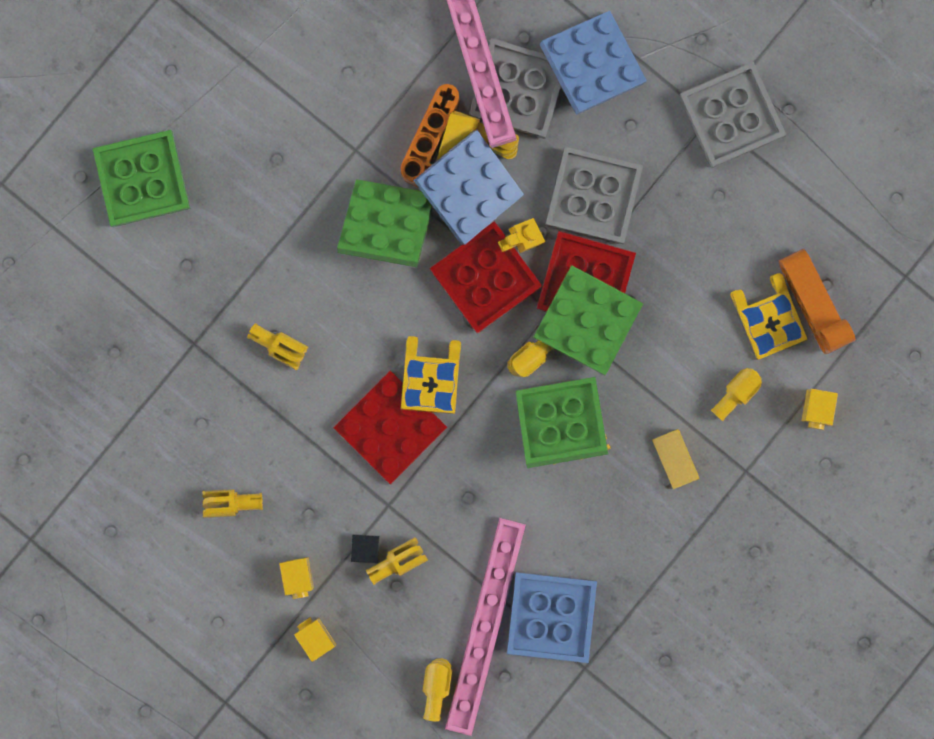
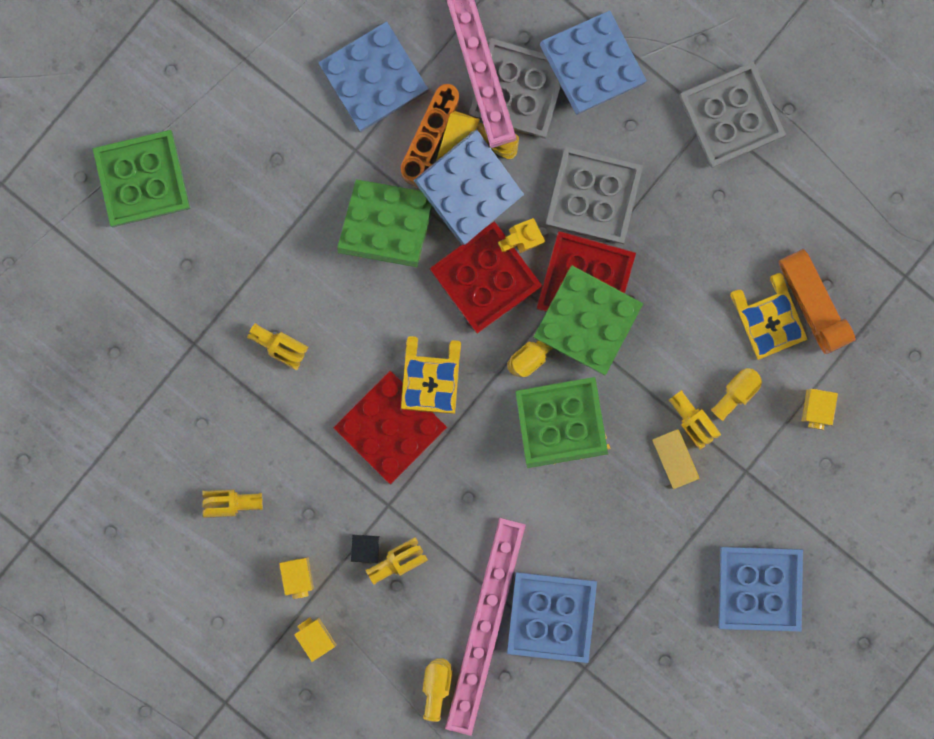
(373, 76): none -> medium blue plate
(694, 421): none -> yellow arm
(760, 589): none -> medium blue plate

